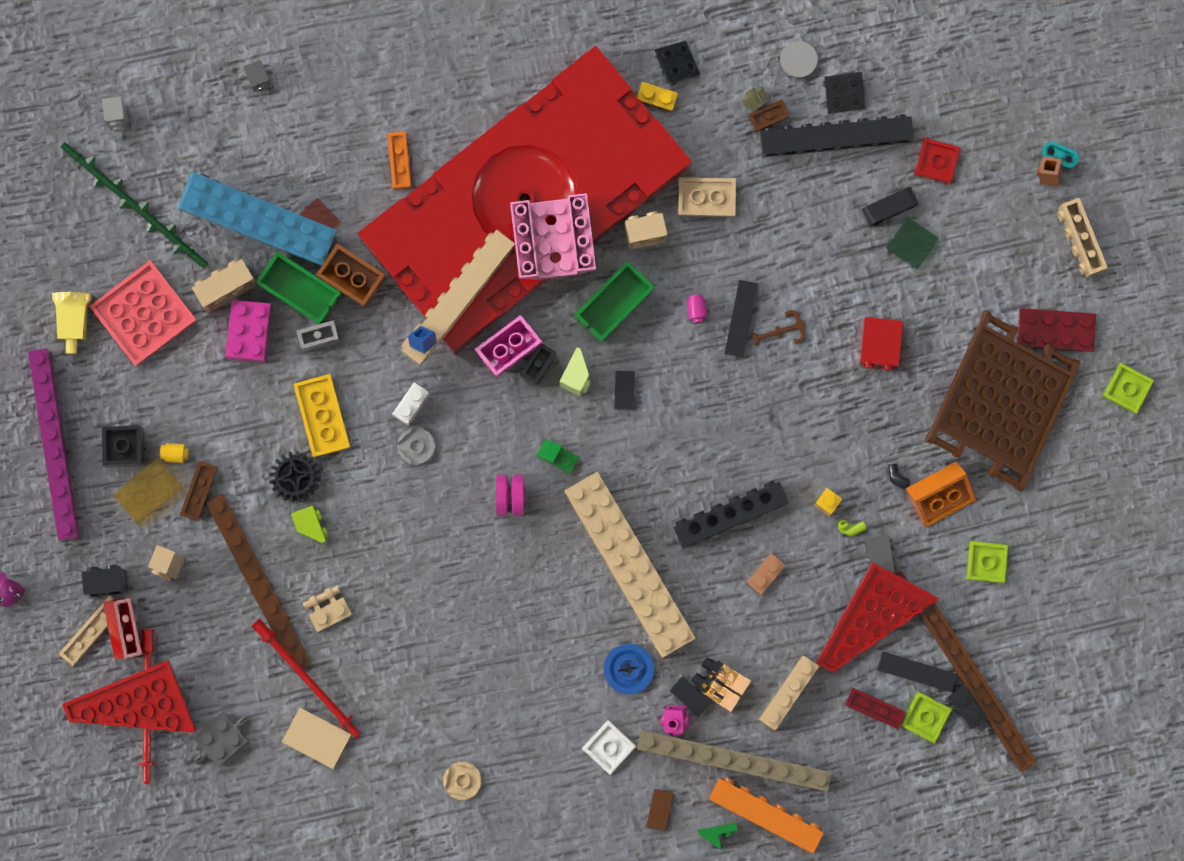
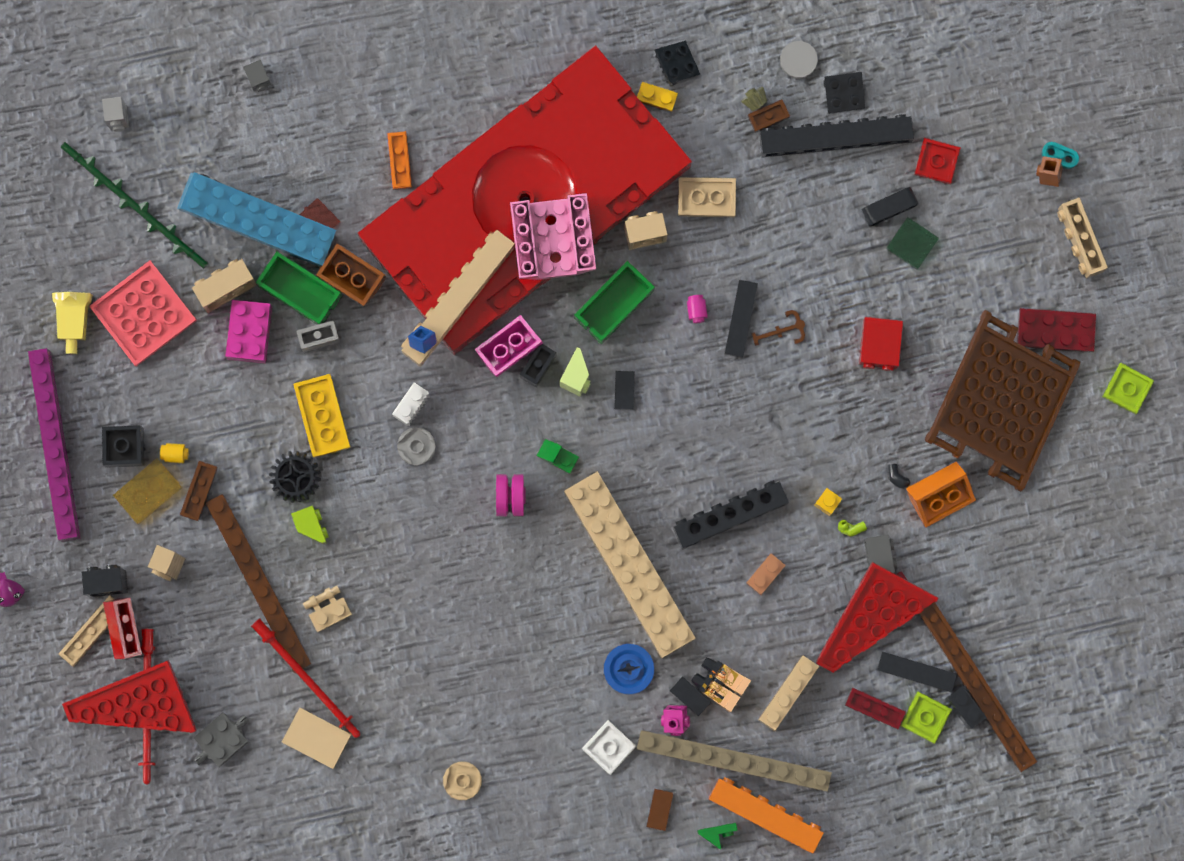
(987, 562): lime tile -> none

